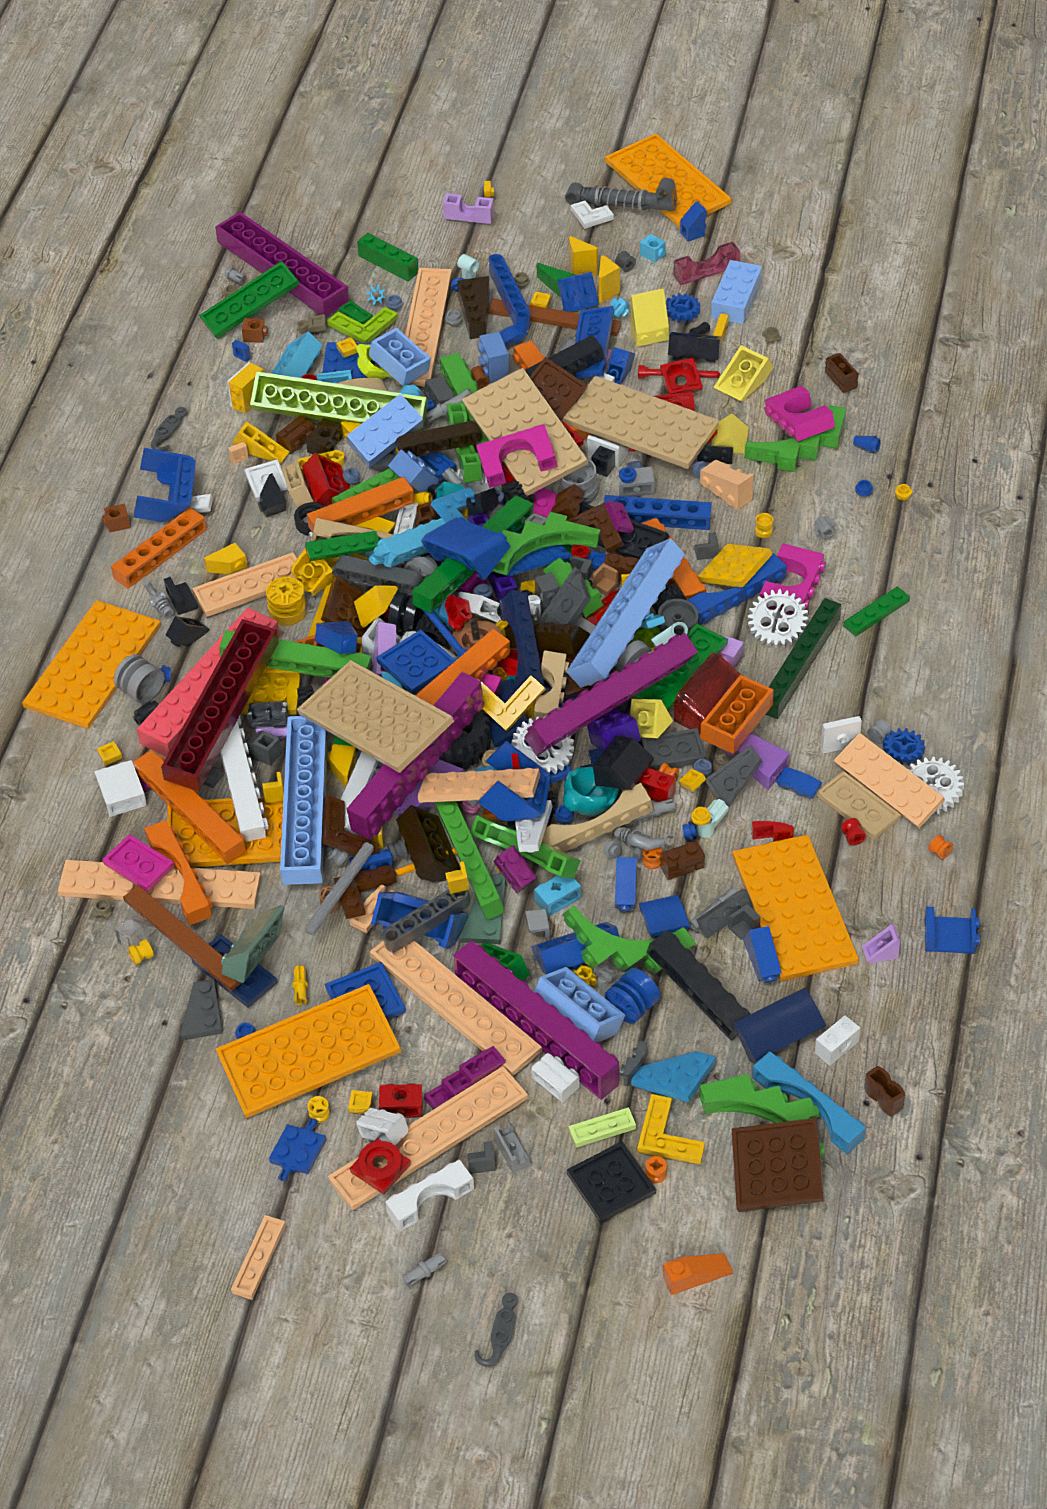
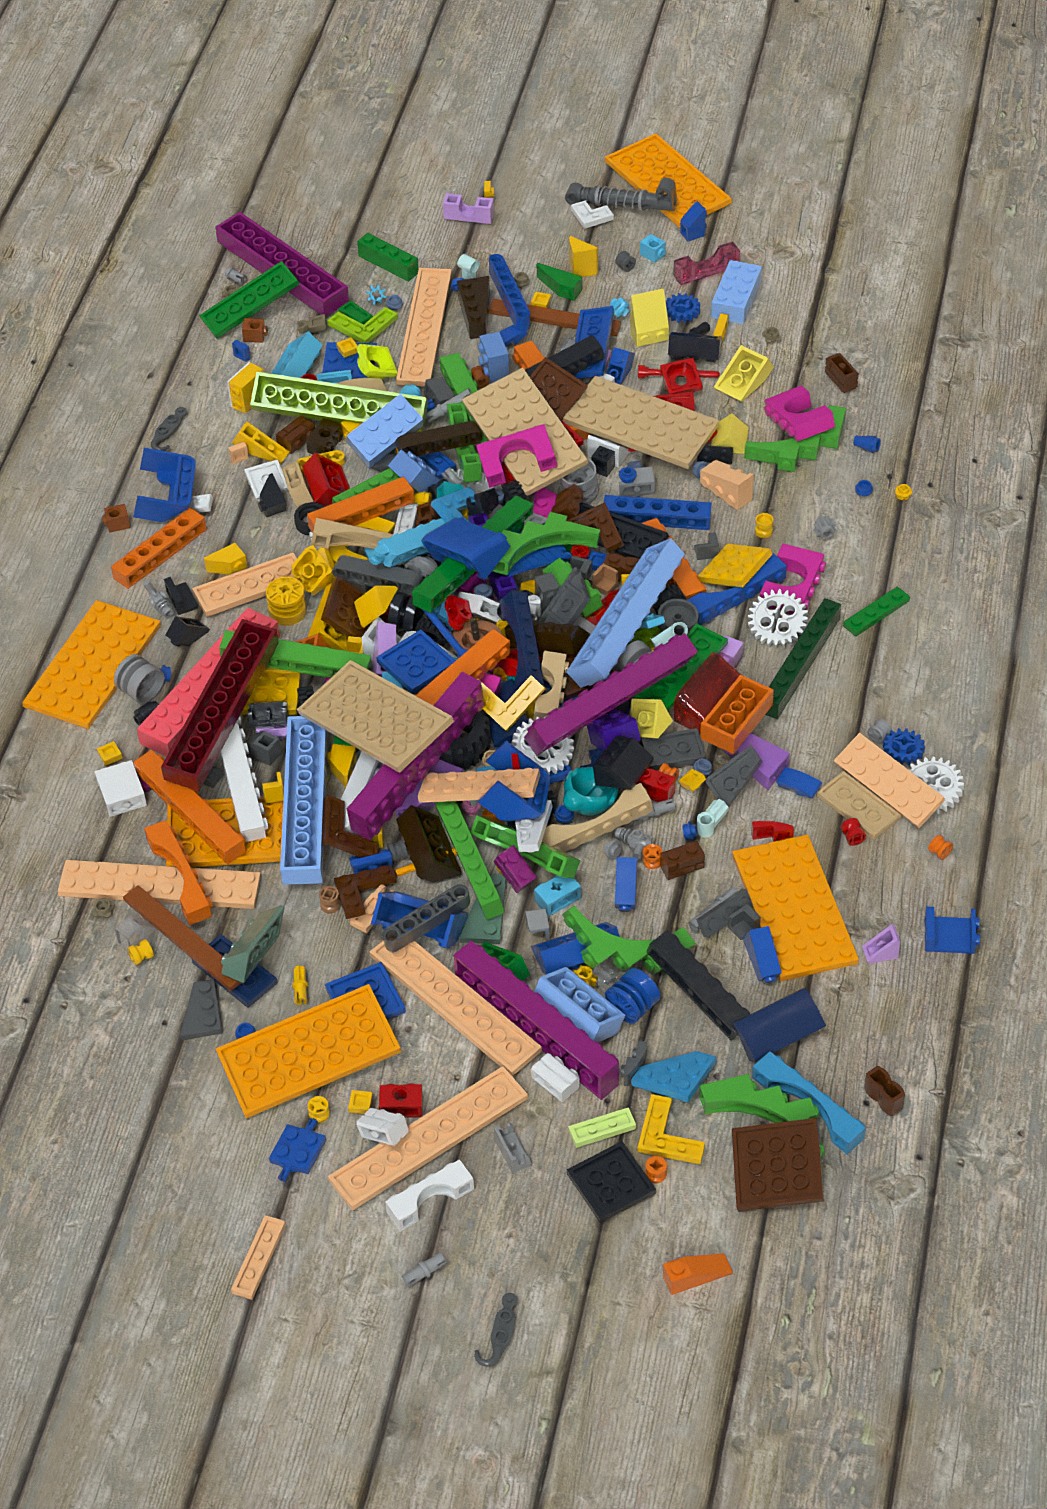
(138, 863): dark pink plate -> none
(337, 636): blue slope -> none
(338, 856): light grey wheel -> none
(339, 888): light grey axle -> none
(341, 546): green plate -> none
(351, 476): sand blue plate -> none
(380, 1178): red piece -> none
(399, 356): light blue brick -> none
(453, 317): light grey plate -> none
(457, 880): yellow panel -> none
(467, 1075): magenta slope -> none
(482, 1161): dark grey panel -> none
(577, 292): blue slope -> none
(608, 279): yellow slope -> none
(619, 517): magenta plate -> none
(648, 844): light grey arm -> none
(664, 915): blue slope -> none
(700, 816): yellow plate -> none
(837, 1040): white brick -> none
(839, 734): white plate -> none

